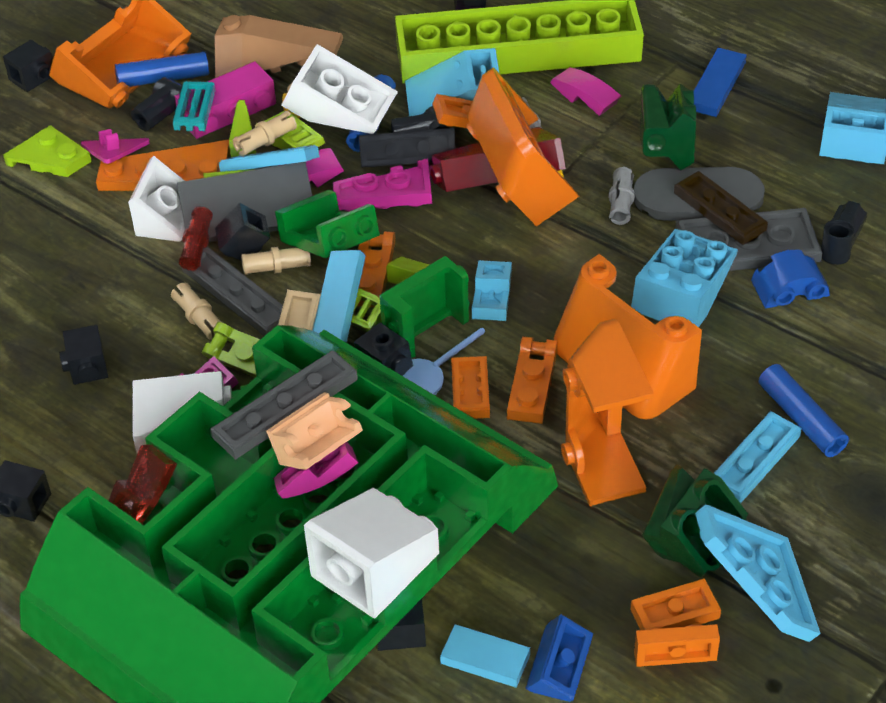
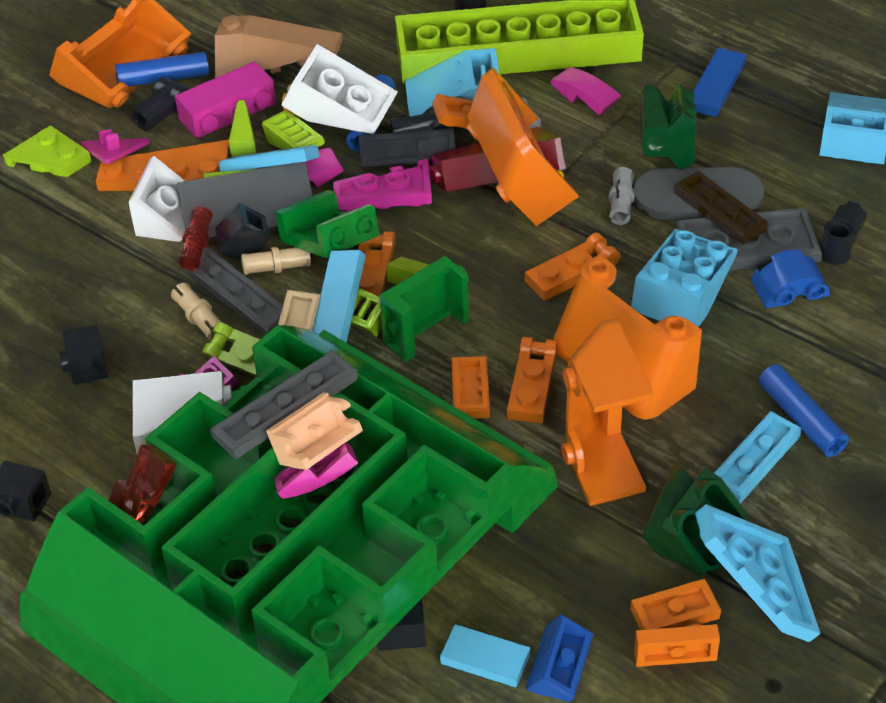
(28, 65): black brick -> none
(192, 119): teal tile -> none
(264, 133): tan pin -> none
(369, 549): white slope -> none
(386, 348): black brick -> none
(429, 374): light blue piece -> none
(492, 290): medium azure slope -> none
(563, 270): none -> orange plate

